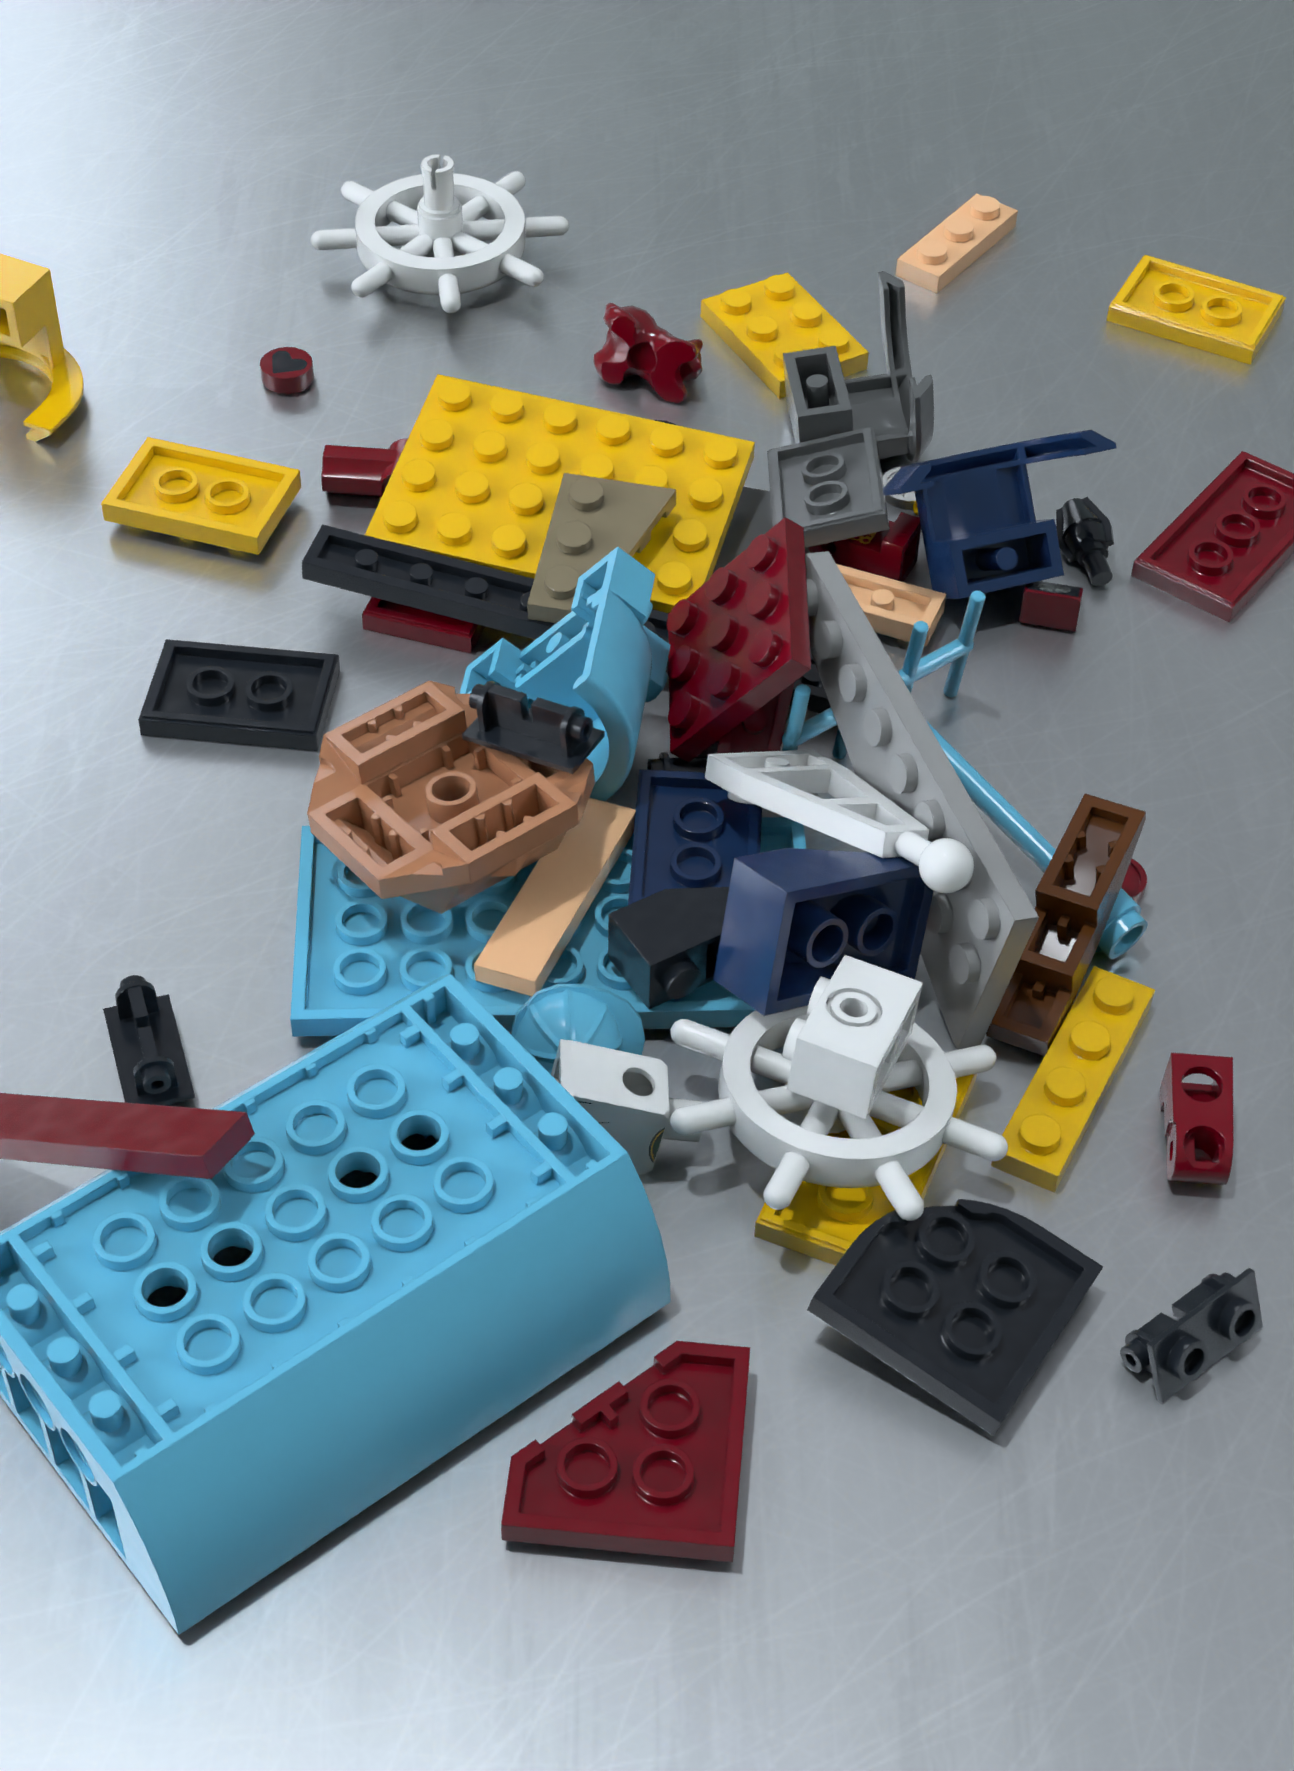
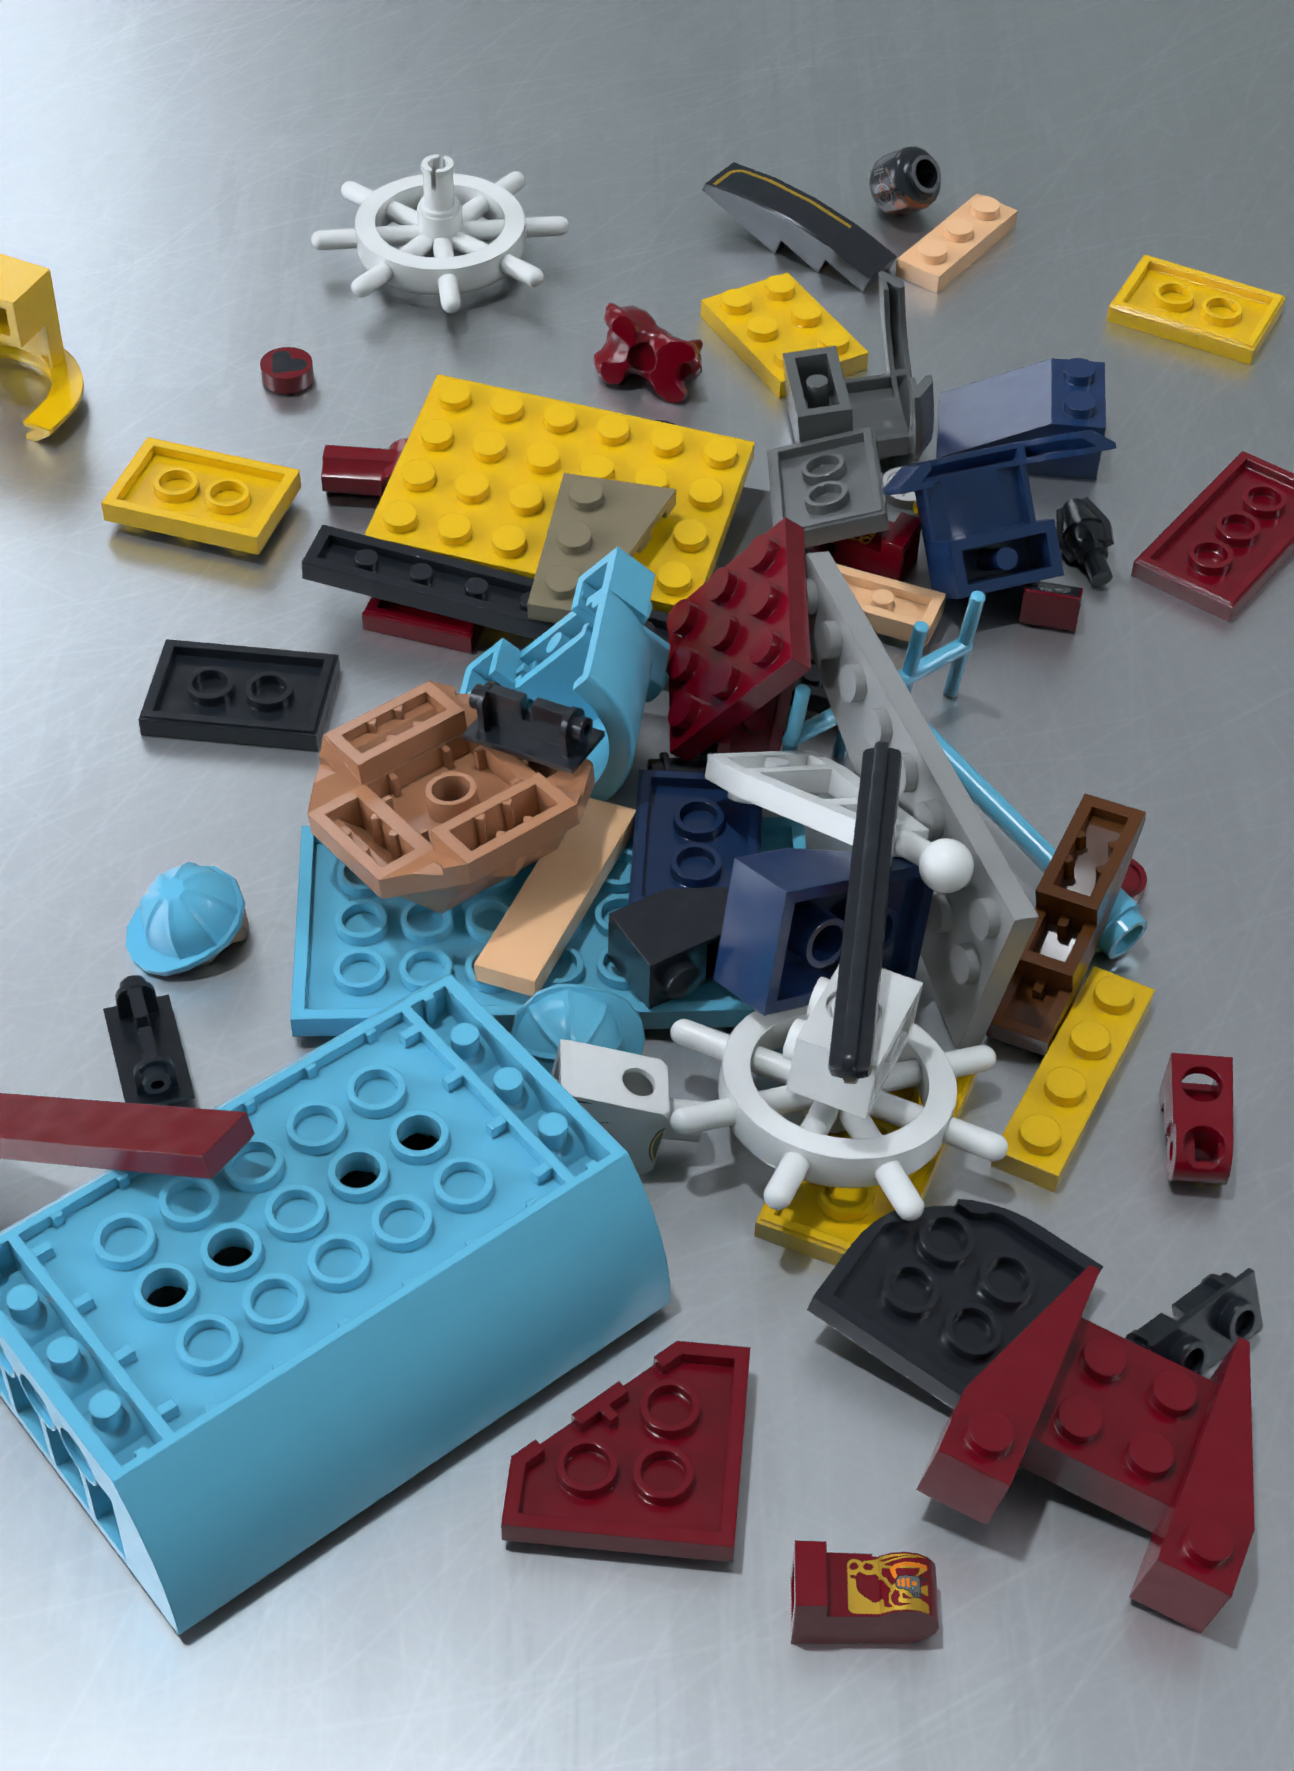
(186, 919): none -> medium azure piece
(790, 217): none -> black slope
(861, 1597): none -> dark red leg
(865, 915): none -> black axle
(905, 181): none -> black head
(1024, 406): none -> slope
(1121, 1435): none -> dark red wedge

